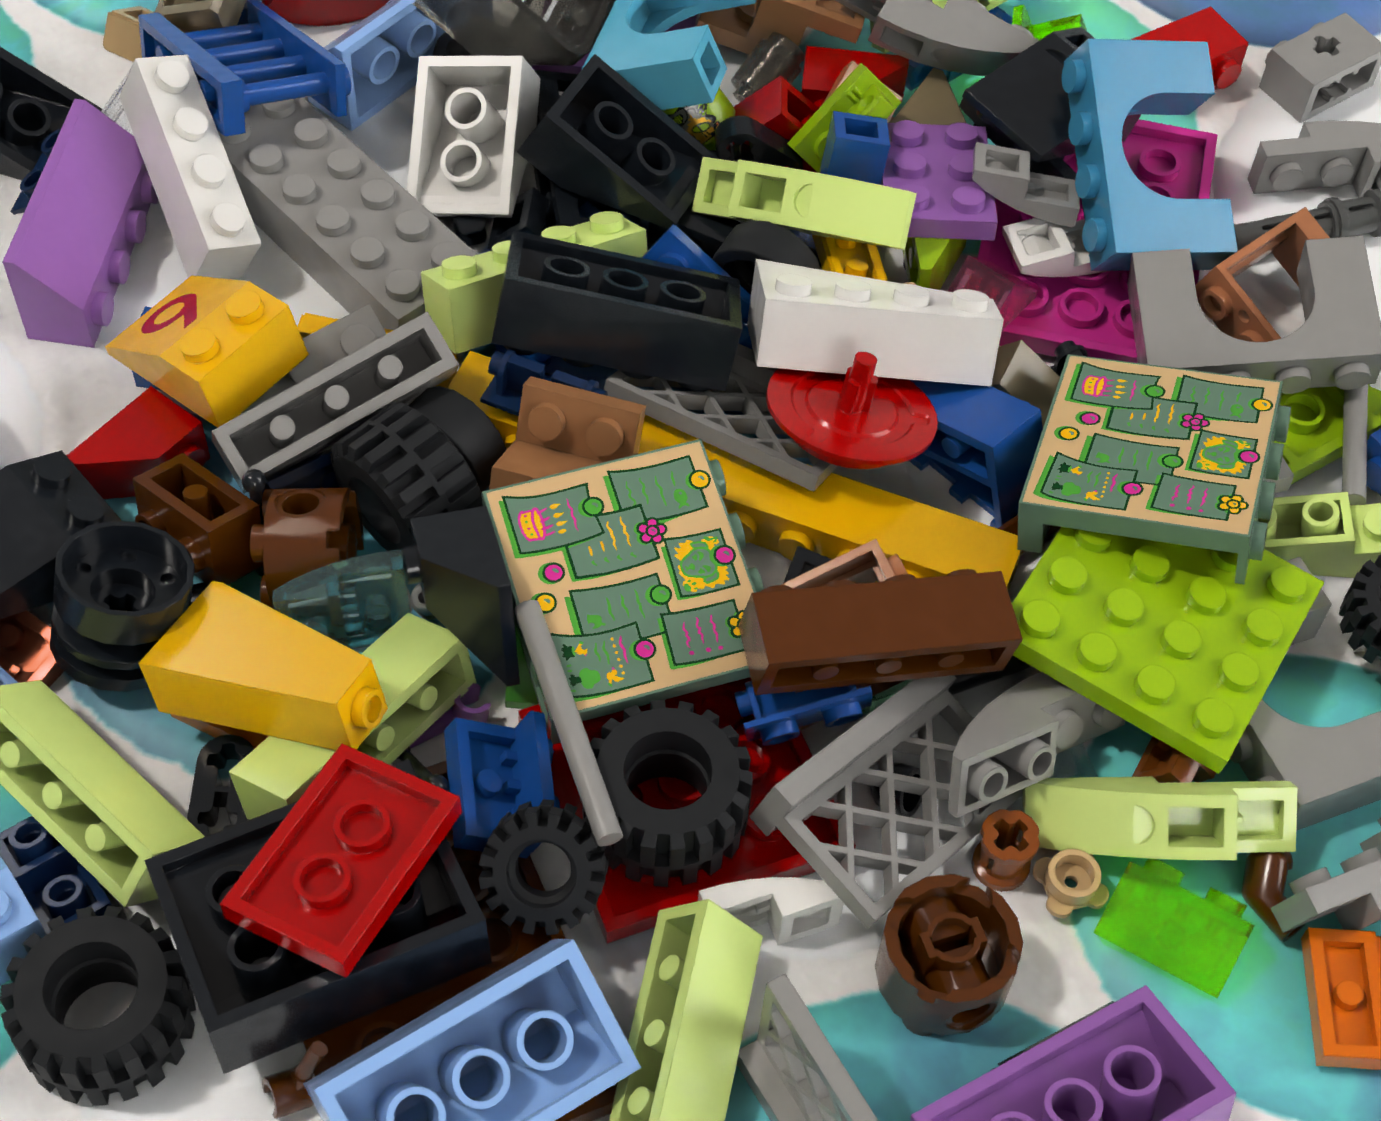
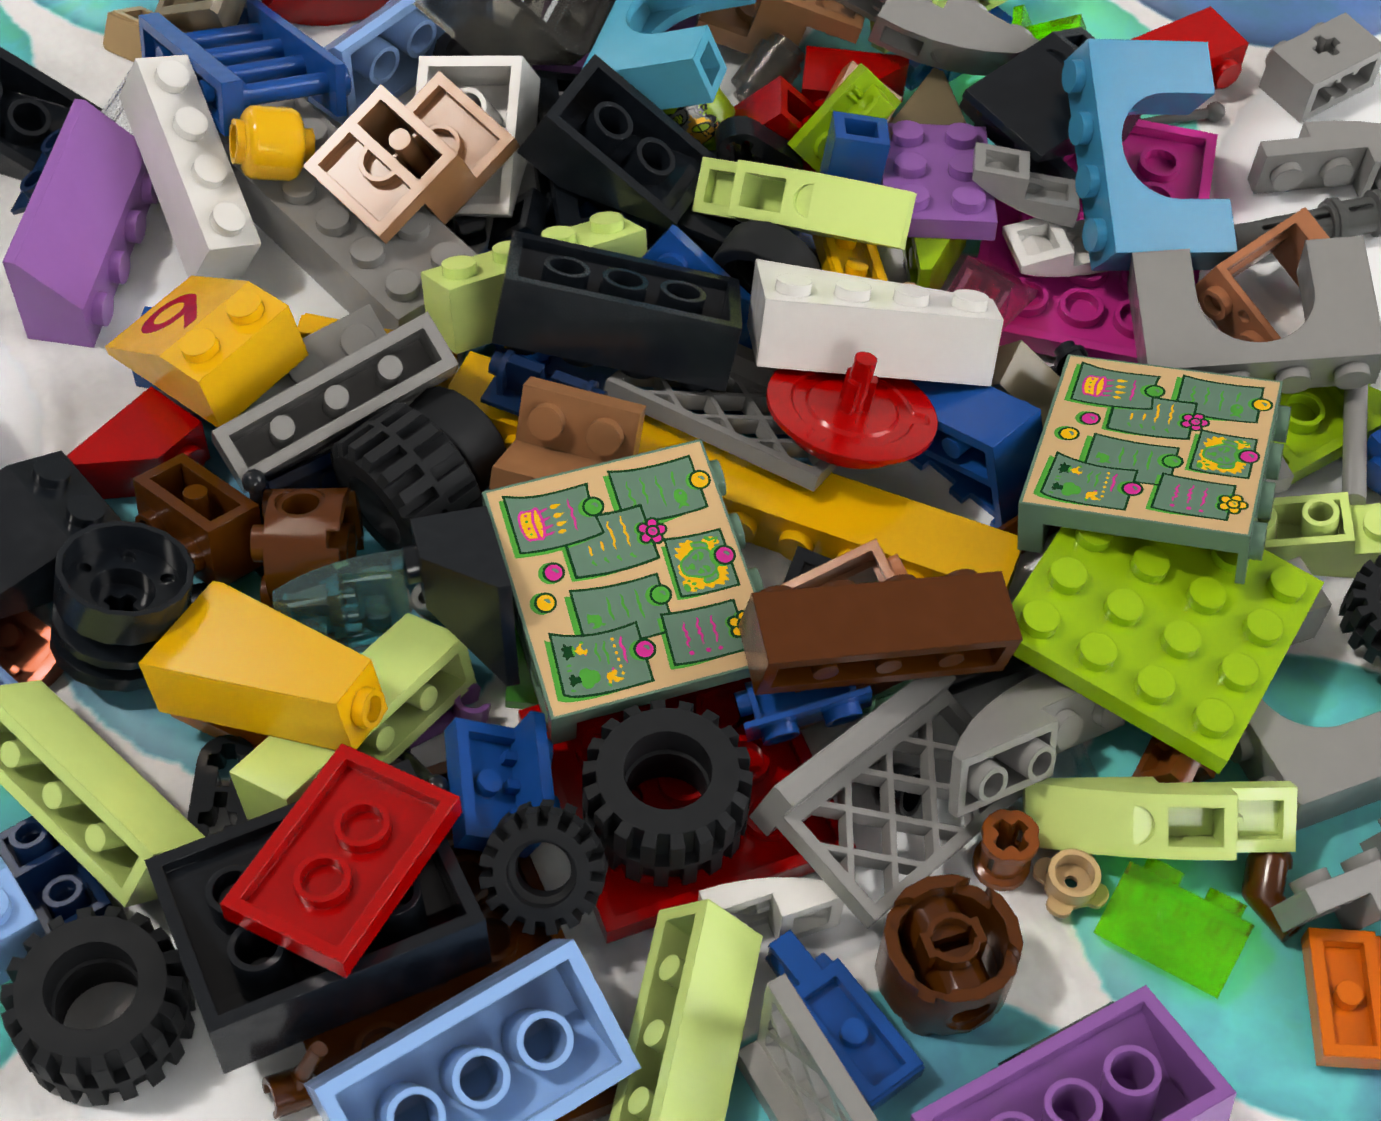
(270, 143): none -> yellow head
(411, 156): none -> bracket
(568, 724): light grey bar -> none
(850, 1020): none -> blue hinge
(1214, 112): none -> dark grey hinge

